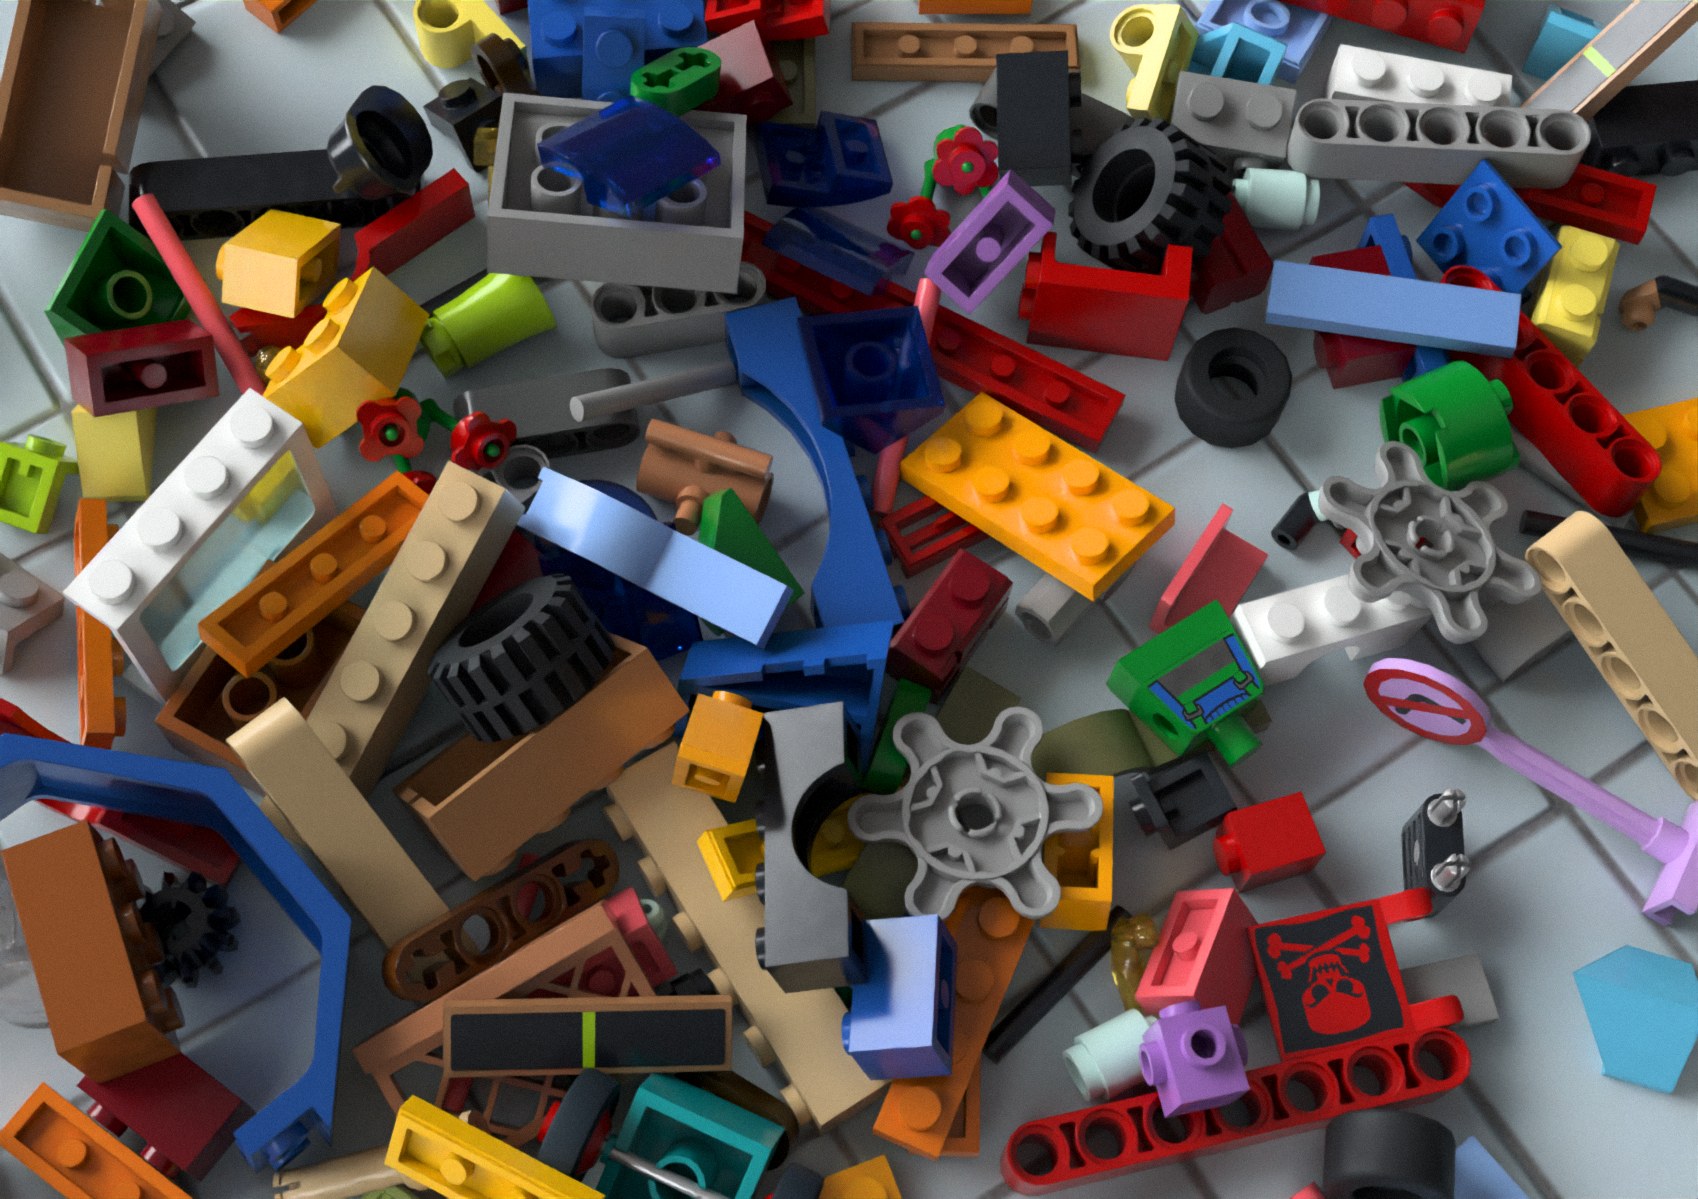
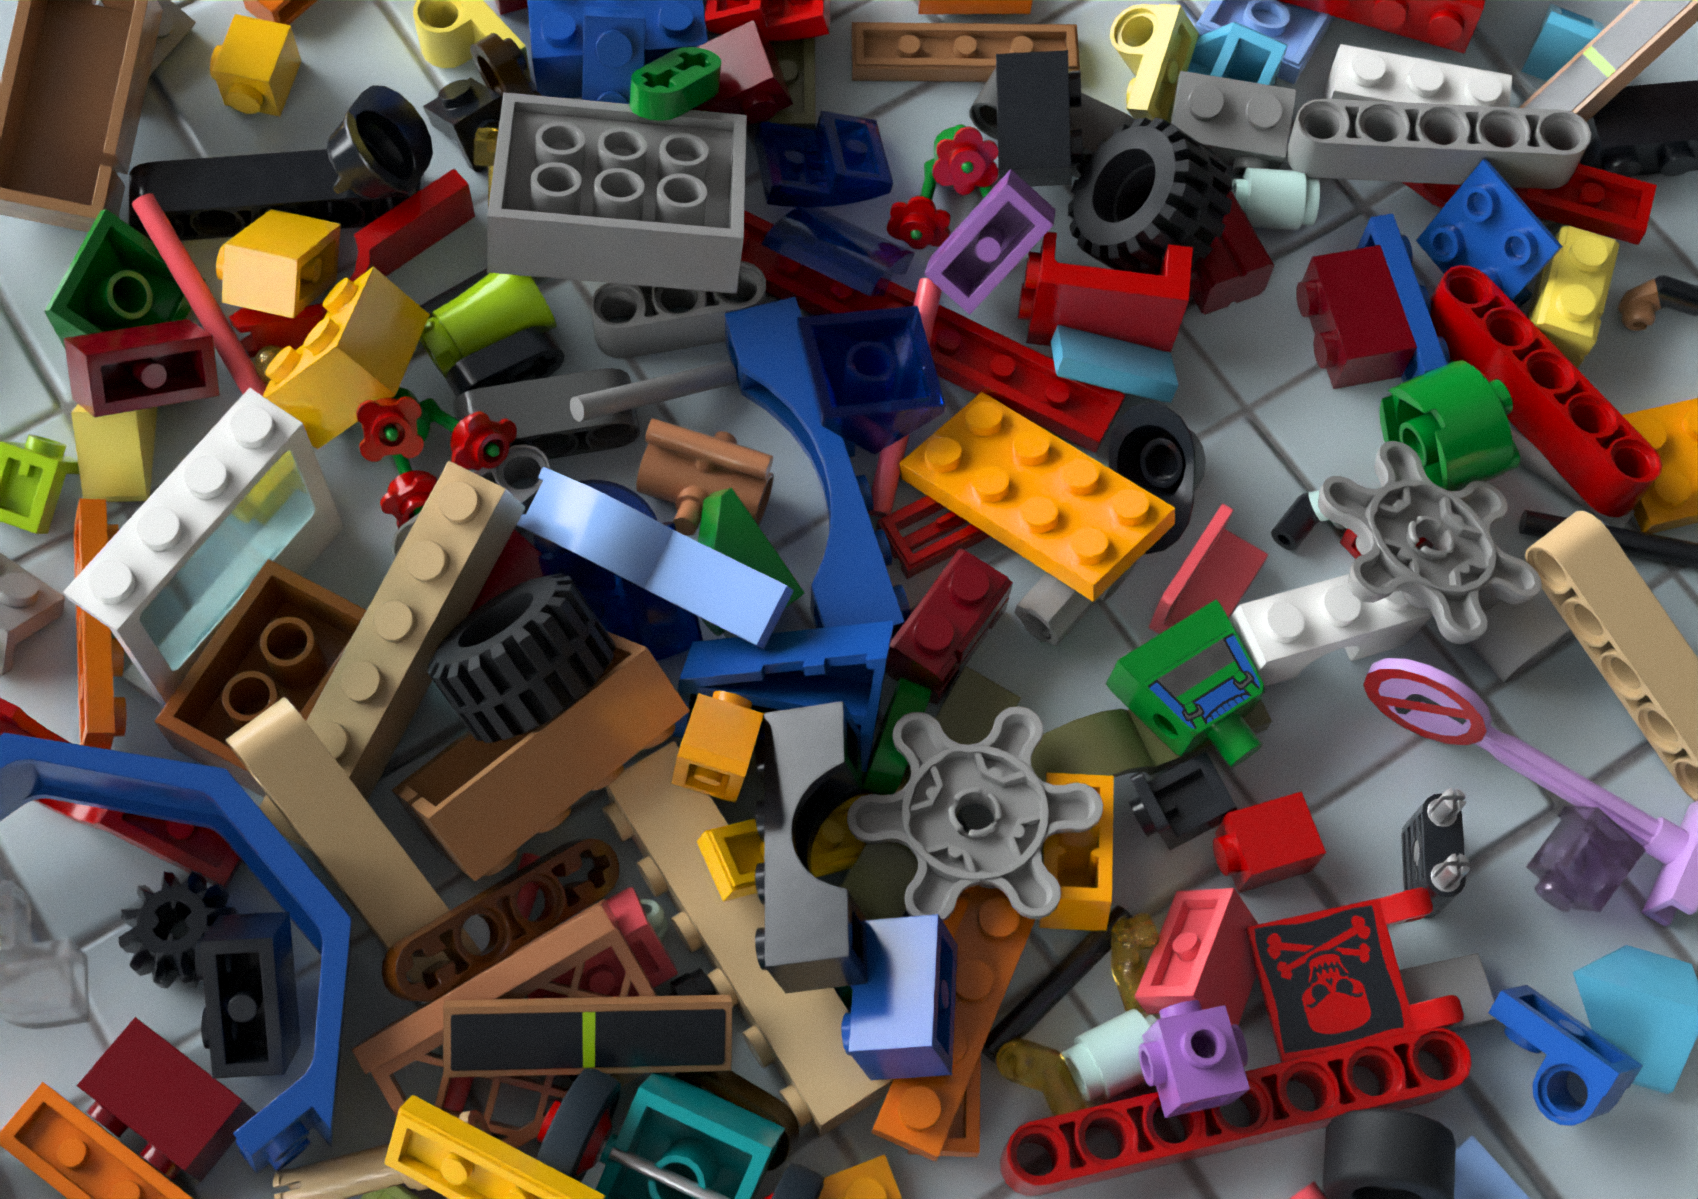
(93, 952): dark orange brick -> none
(249, 994): none -> black brick
(256, 65): none -> yellow brick
(314, 577): orange plate -> none
(514, 359): none -> black beam
(629, 155): clear blue slope -> none
(1041, 1070): none -> clear yellow arm
(1114, 364): none -> medium azure tile
(1161, 456): none -> black piece
(1237, 355): black tyre -> none
(1393, 309): medium blue tile -> none
(1569, 1046): none -> blue plate
(1600, 854): none -> clear purple brick

